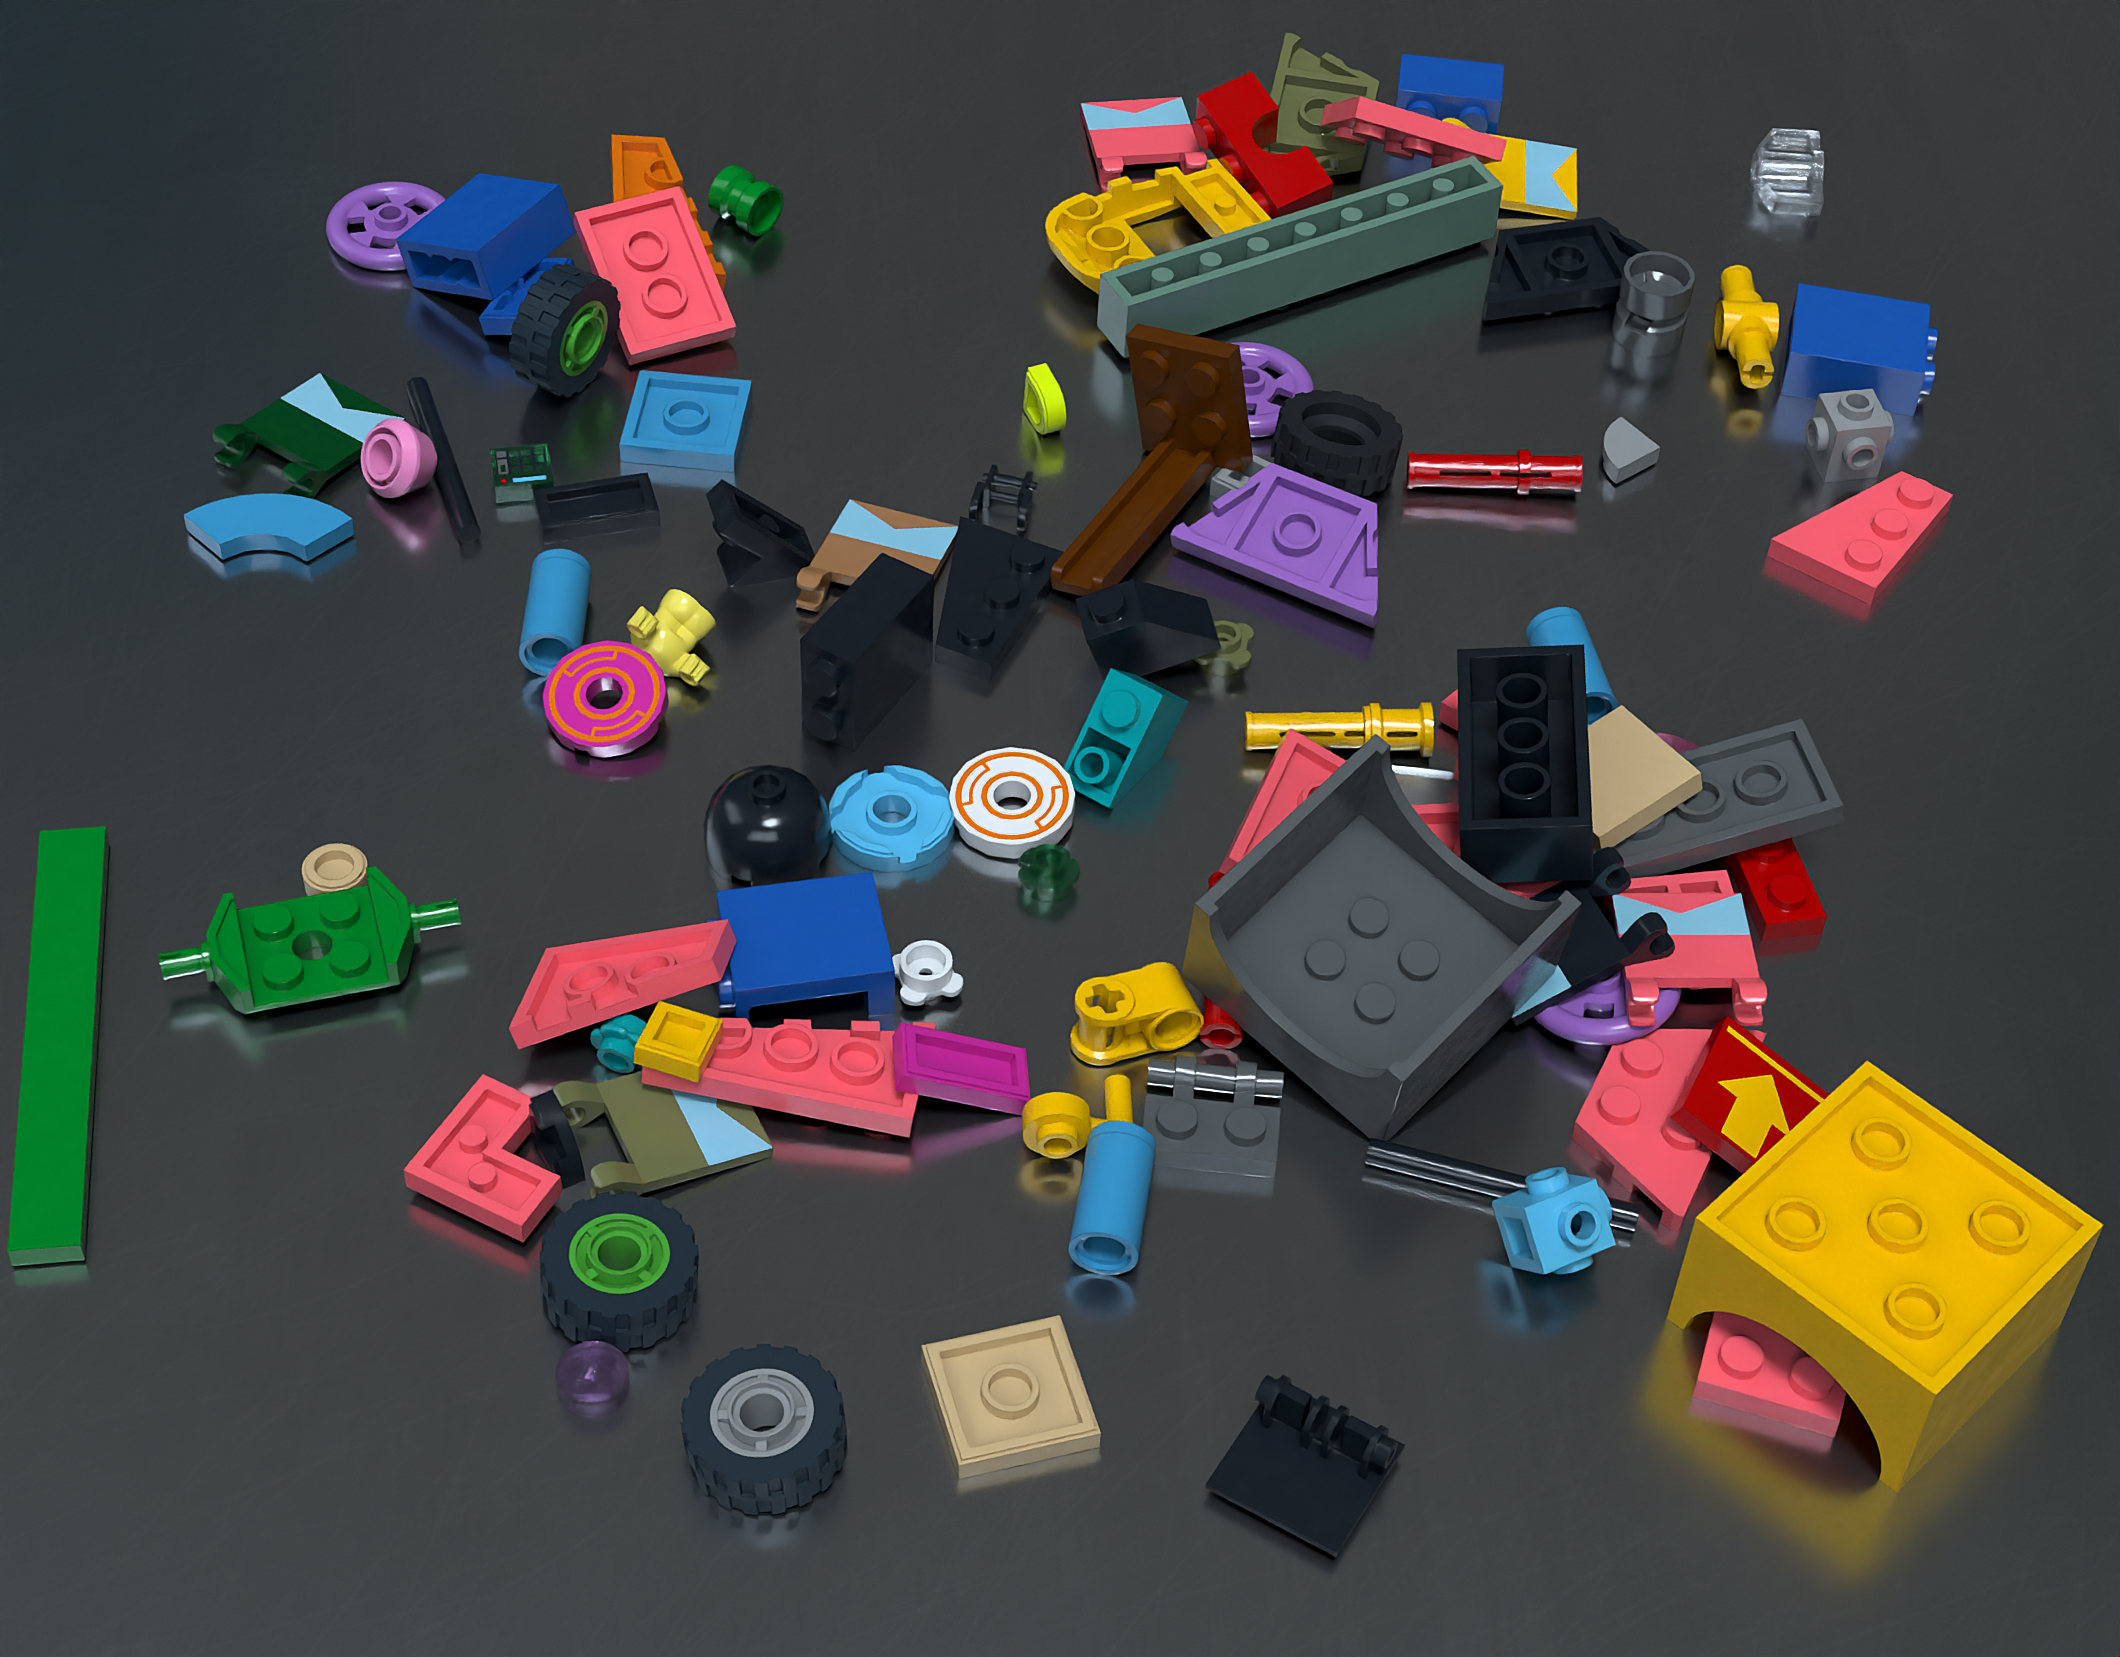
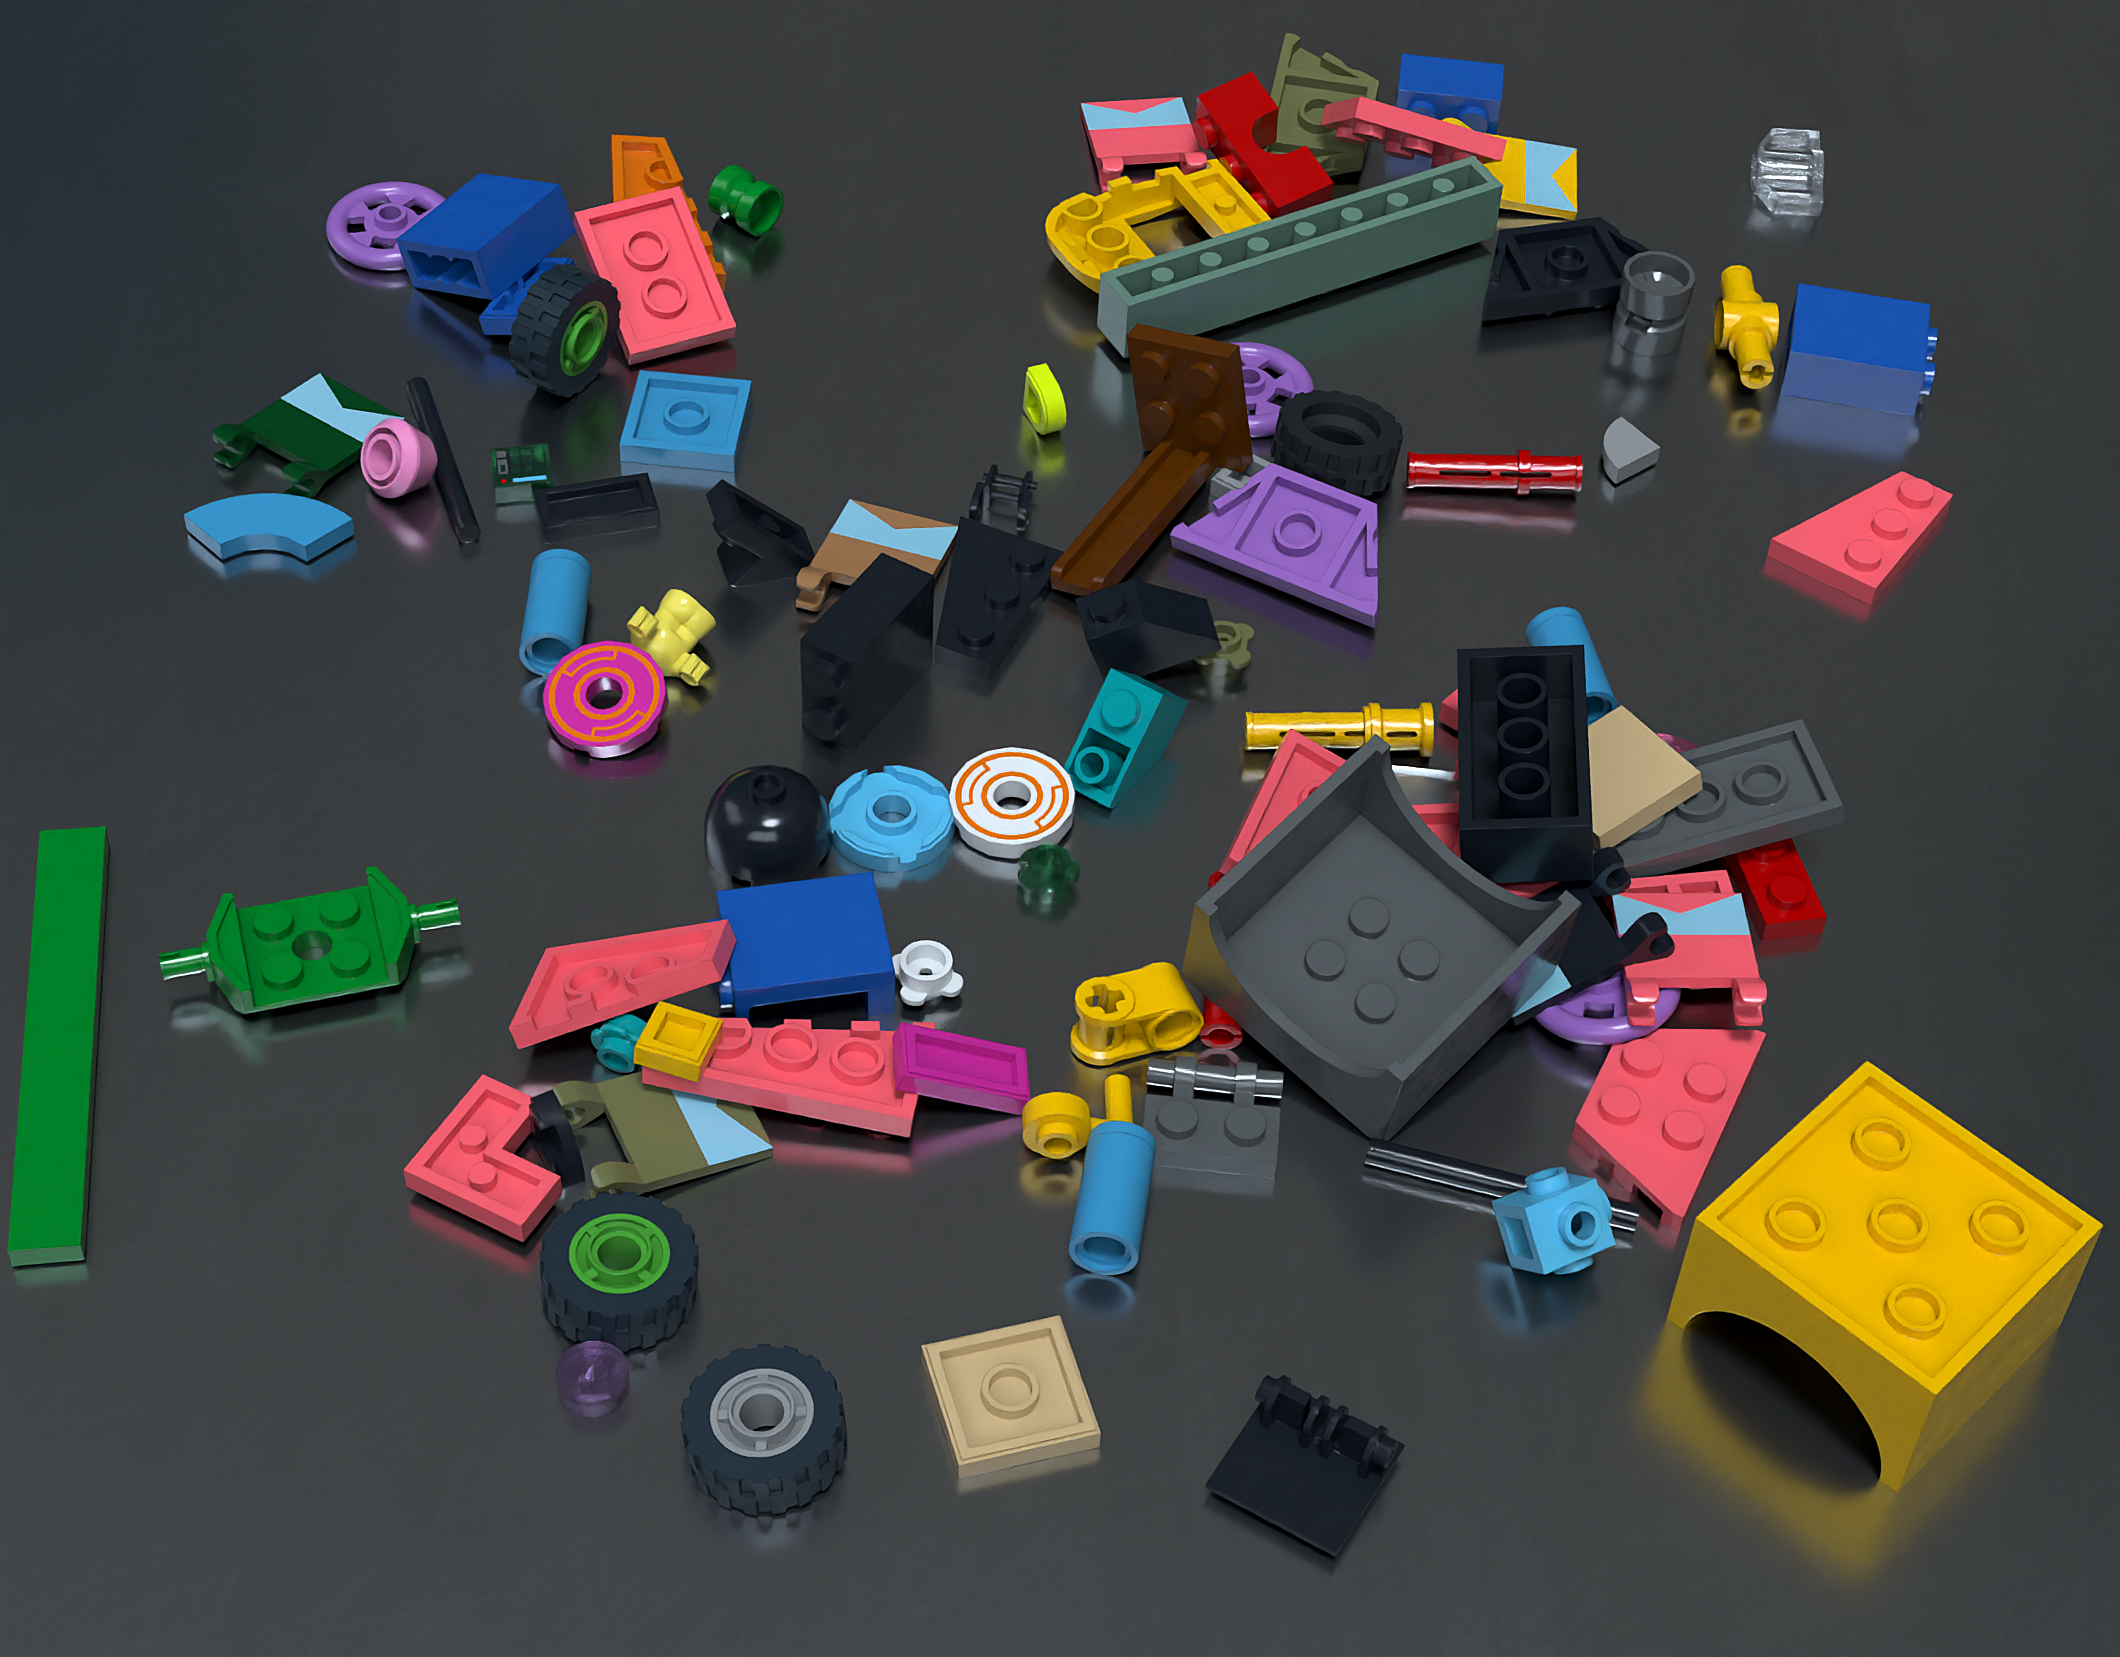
(334, 869): tan tile -> none
(1743, 1096): red tile -> none
(1767, 1376): coral wing -> none
(1848, 435): light grey brick -> none

